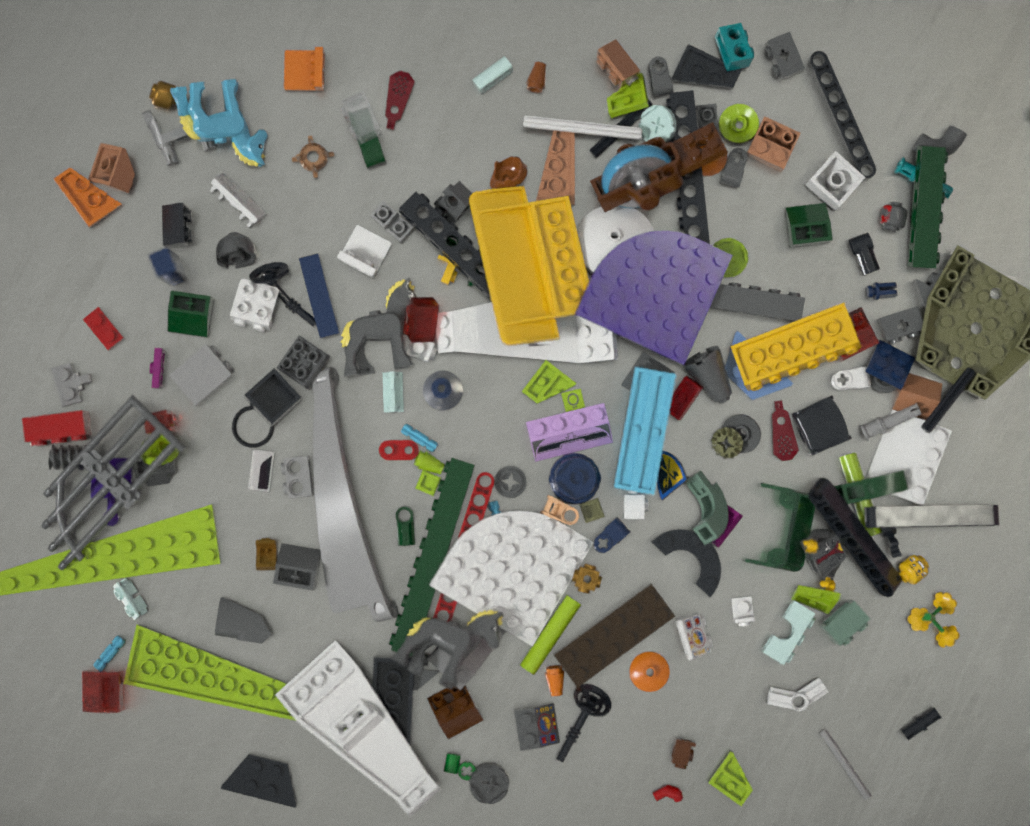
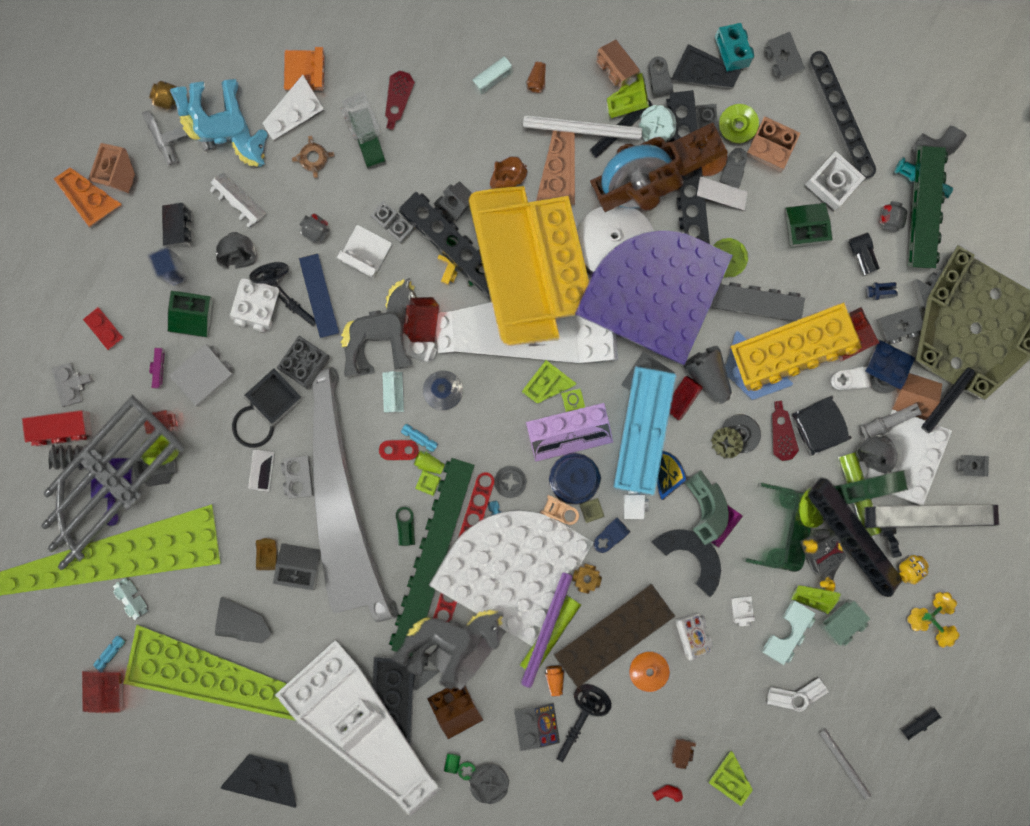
(293, 109): none -> white wing
(314, 228): none -> dark grey head
(546, 630): none -> medium lavender axle
(722, 193): none -> white sticker
(808, 512): none -> lime tile
(879, 453): none -> dark grey cylinder
(982, 462): none -> dark grey brick

